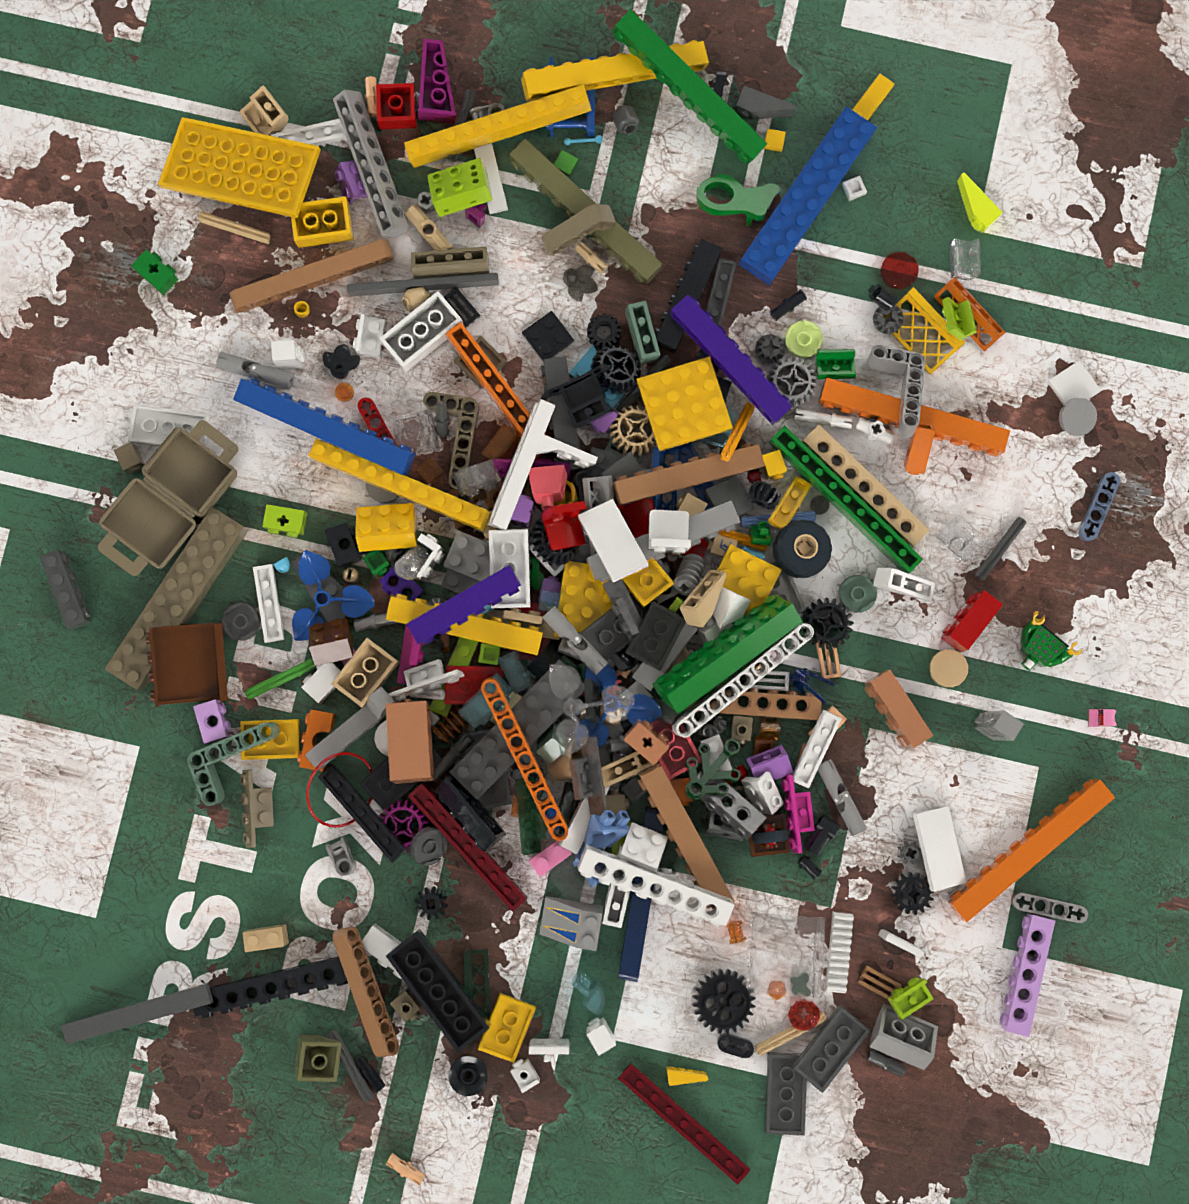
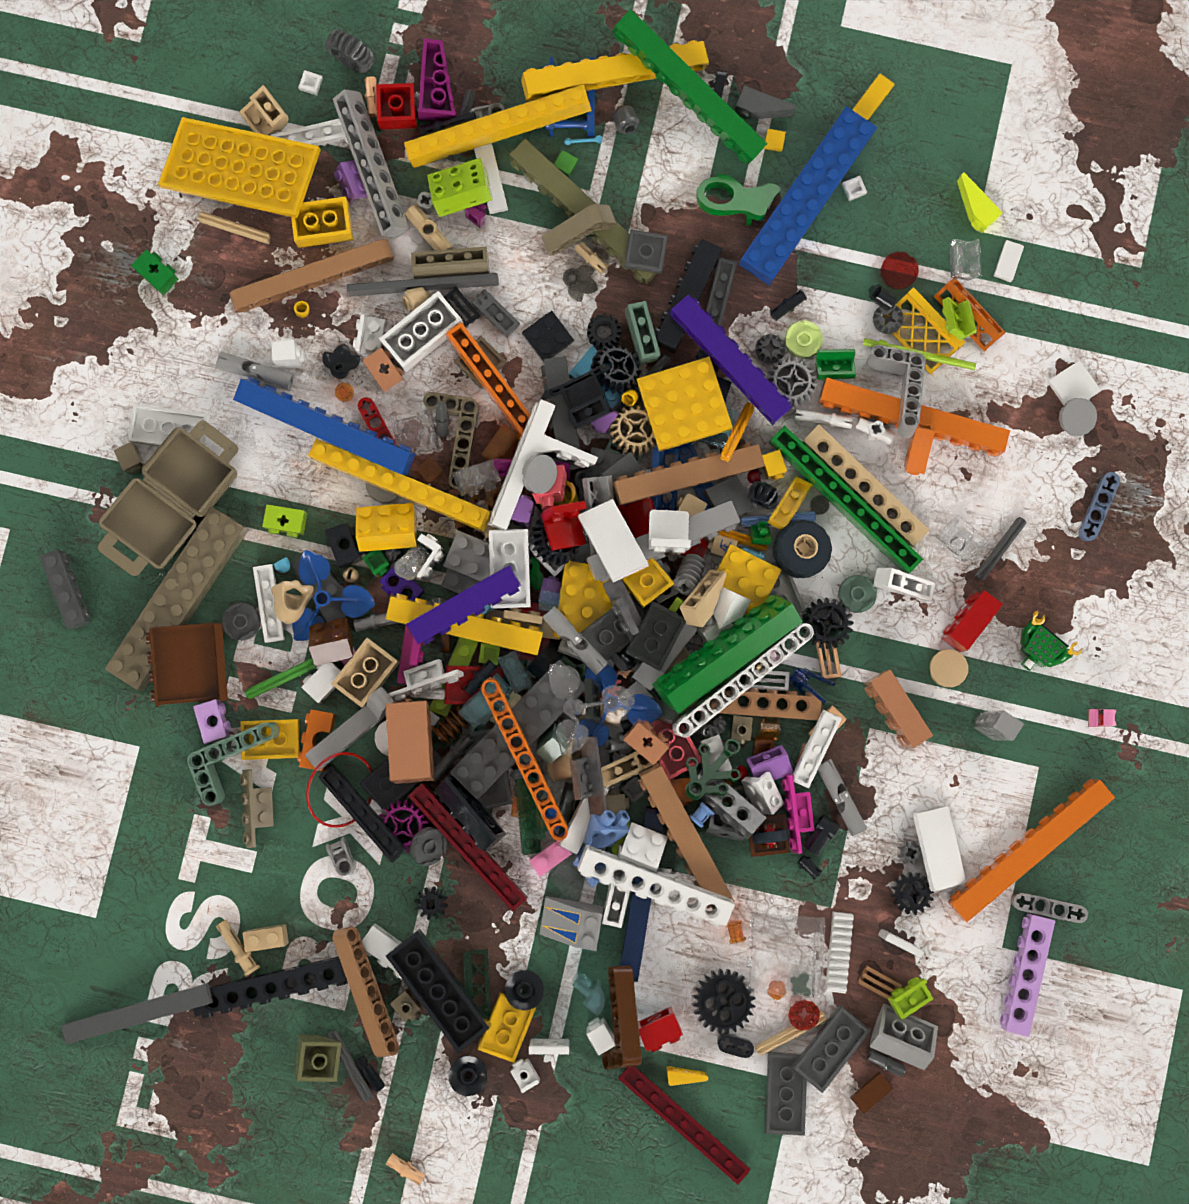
(242, 957): none -> tan pin
(288, 606): none -> tan piece
(310, 82): none -> white tile
(349, 51): none -> dark grey gear
(384, 380): none -> nougat brick
(440, 125): none -> black pin
(479, 677): none -> black pin
(496, 313): none -> dark grey hinge
(527, 980): none -> black dish
(539, 473): none -> light grey tile
(625, 1020): none -> reddish brown beam
(630, 397): none -> yellow hinge
(646, 251): none -> dark grey tile
(659, 1029): none -> red brick
(701, 814): none -> medium blue bush
(871, 1092): none -> reddish brown tile
(928, 356): none -> lime bar
(1008, 261): none -> white tile

